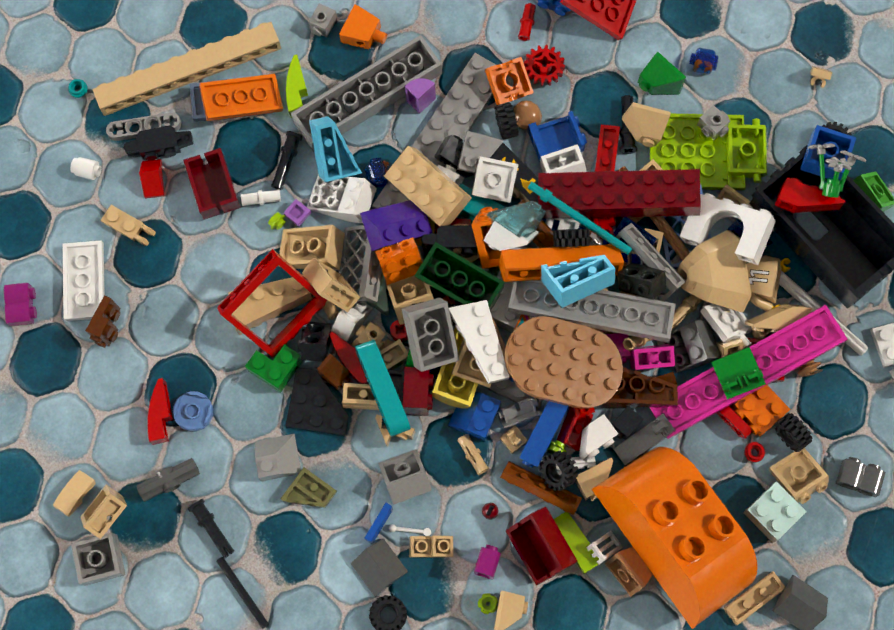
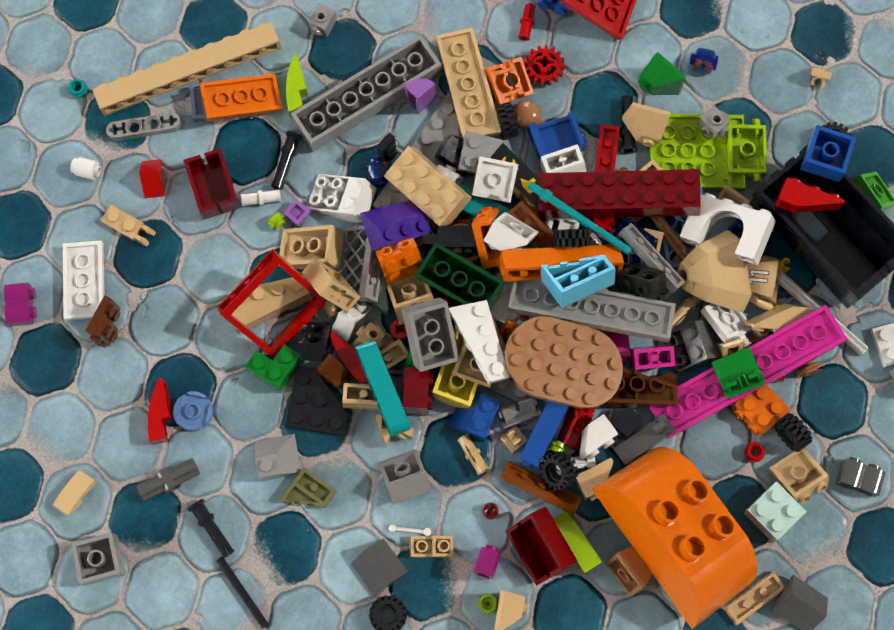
(105, 504): tan window -> none
(158, 143): black hinge -> none
(331, 152): medium azure wedge -> none
(361, 29): orange torso -> none
(379, 523): blue tile -> none
(387, 148): none -> black plate
(468, 83): none -> tan plate
(506, 329): none -> orange axle
(519, 218): clear light blue slope -> none
(598, 552): white tile -> none
(633, 341): tan pin -> none
(737, 424): red beam -> none
(833, 185): plant -> none

